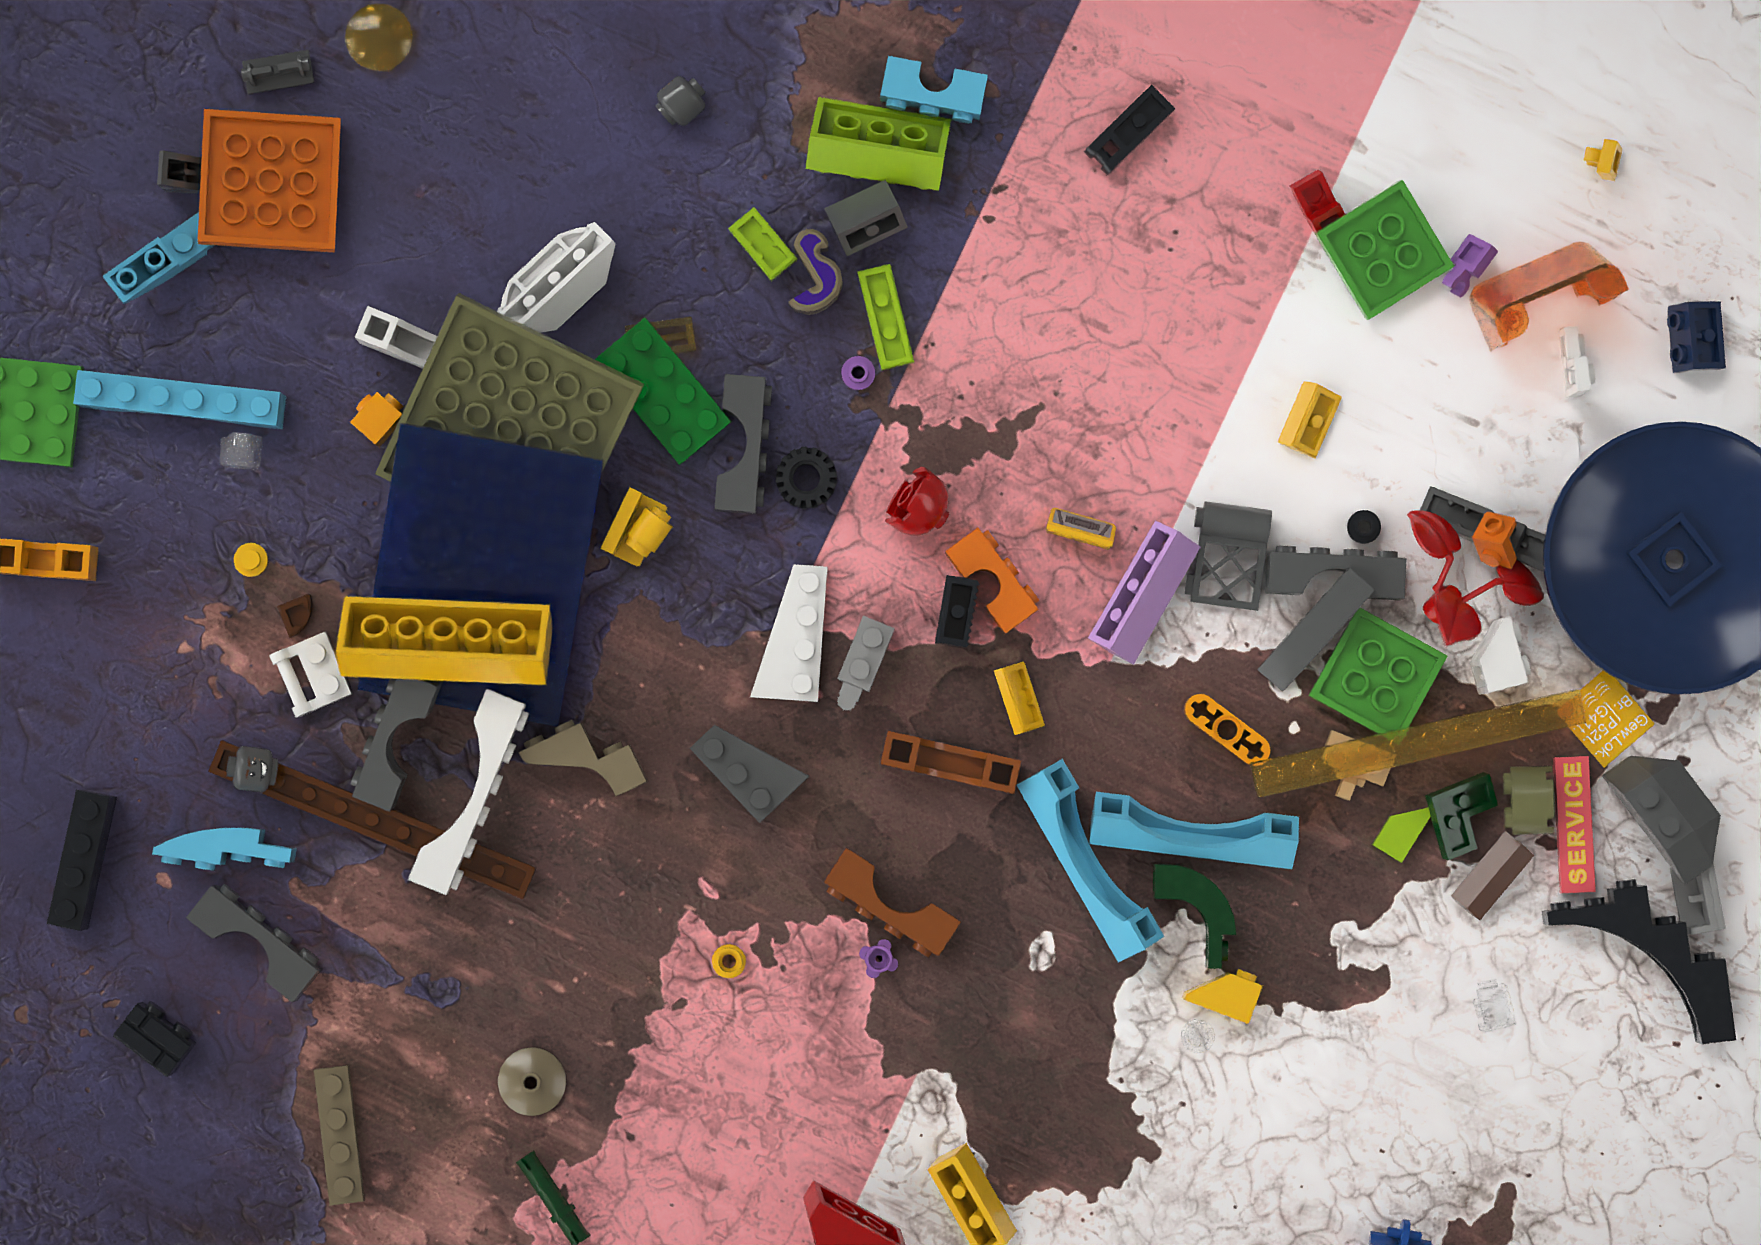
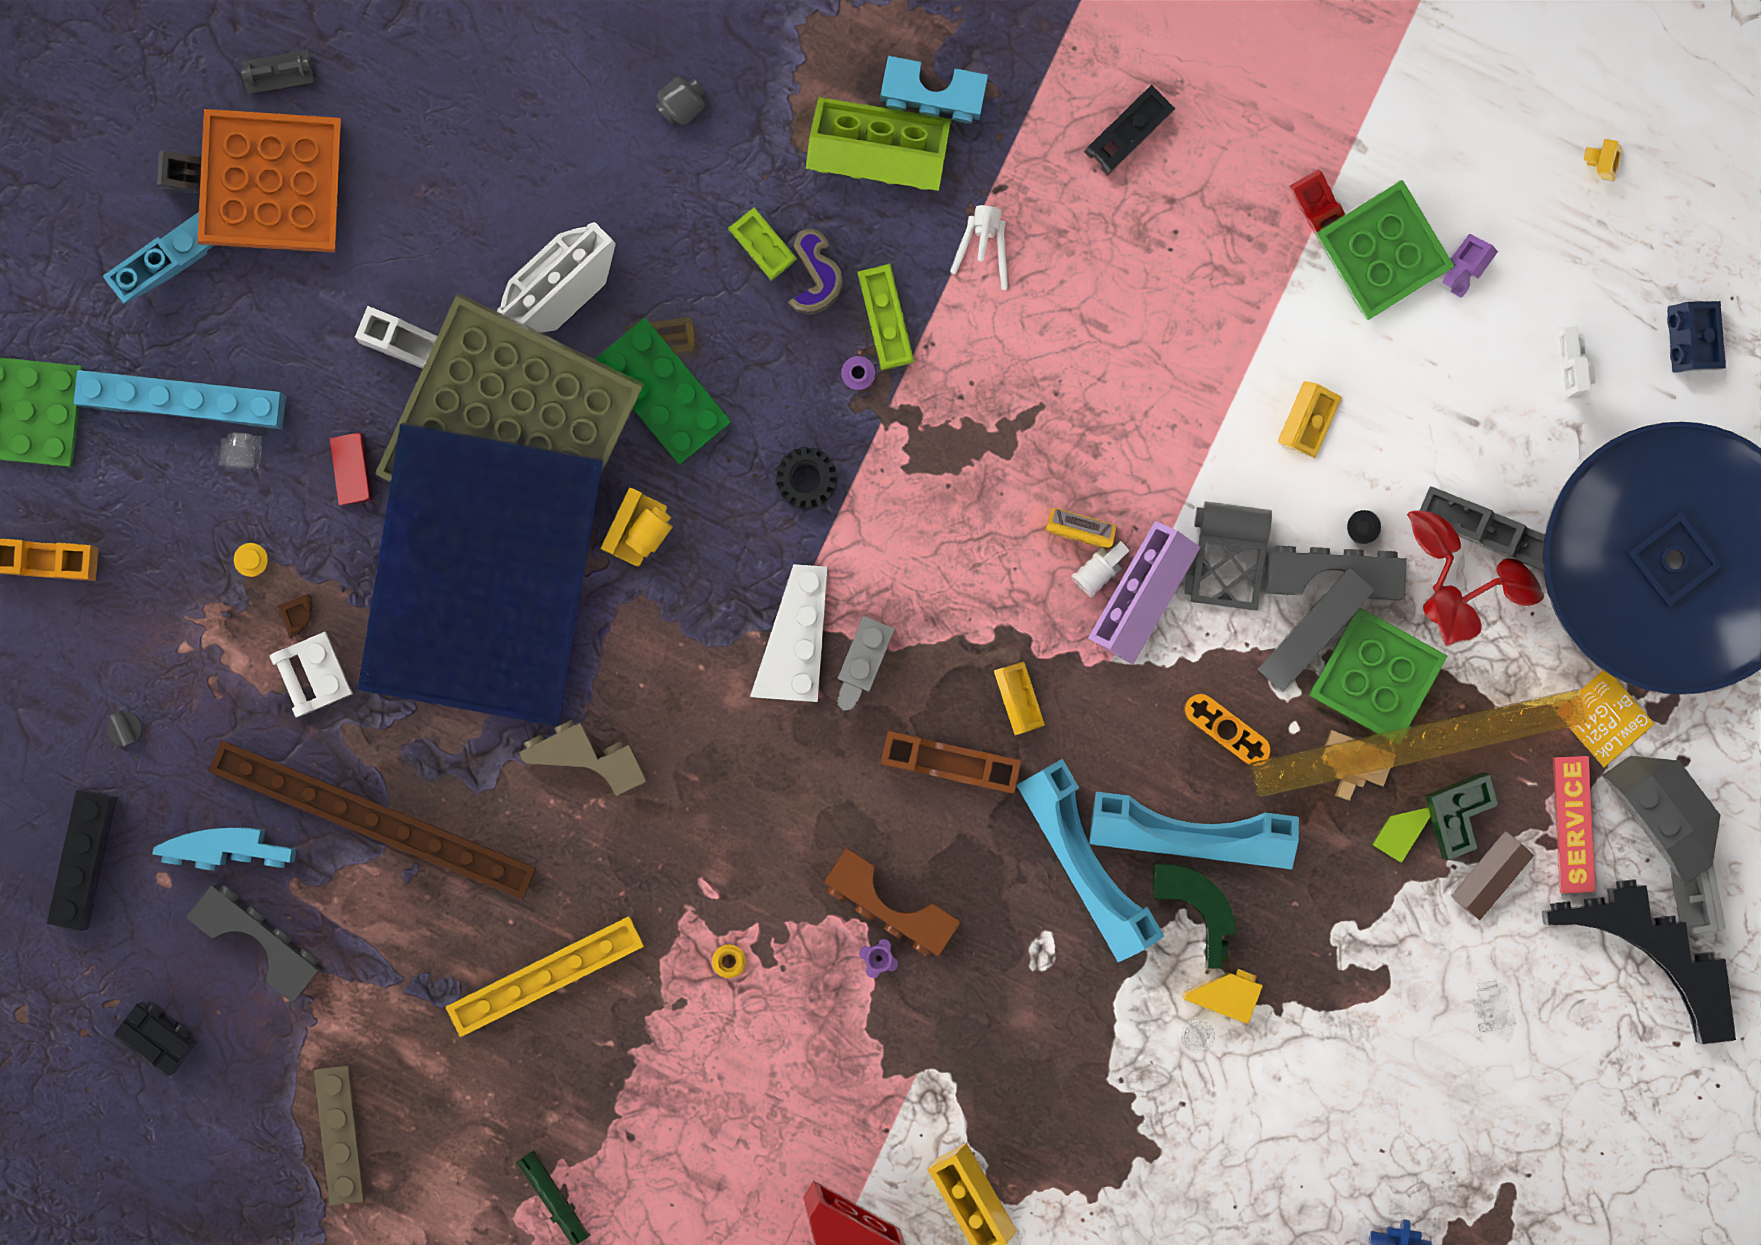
(124, 728): none -> dark grey plate
(252, 769): dark grey head -> none
(351, 469): none -> slope
(377, 417): light orange brick -> none
(378, 37): clear yellow dish -> none
(381, 776): dark grey arch -> none
(444, 640): yellow brick -> none
(495, 724): white arch -> none
(544, 976): none -> yellow plate
(549, 1077): dark tan dish -> none
(745, 400): dark grey arch -> none
(748, 772): dark grey wedge -> none
(866, 217): dark grey brick -> none
(919, 505): red cylinder -> none
(957, 611): black brick -> none
(978, 553): orange arch -> none
(985, 222): none -> white plant
(1100, 569): none -> white hinge
(1493, 540): orange bracket -> none
(1498, 658): white slope -> none
(1501, 299): clear orange windscreen -> none
(1529, 800): olive brick -> none

